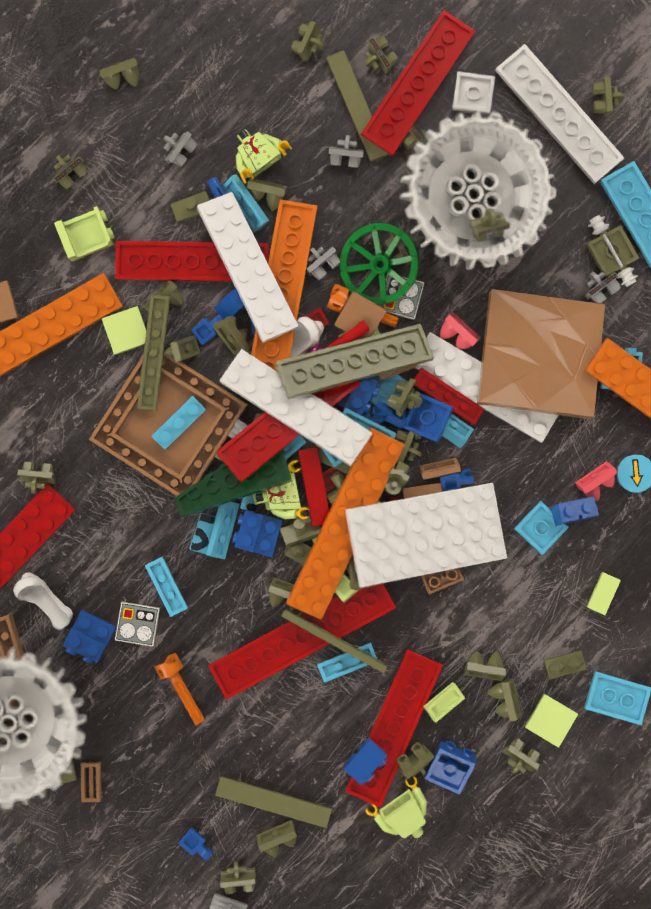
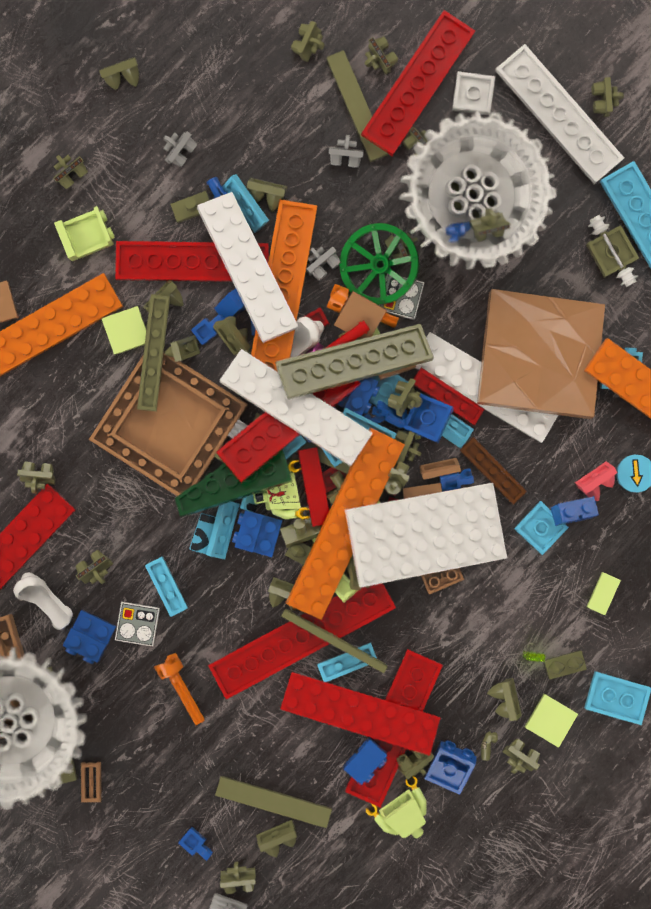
(95, 571): none -> olive hips
(178, 422): medium azure plate -> none
(258, 153): yellowish green torso -> none
(360, 713): none -> red plate
(444, 702): yellowish green tile -> none
(455, 325): coral tile -> none
(457, 230): none -> blue plate
(486, 744): none -> olive arm
(493, 470): none -> reddish brown tile
(493, 670): olive tile -> none
(533, 656): none -> clear neon green tile
(610, 283): light grey hips -> none

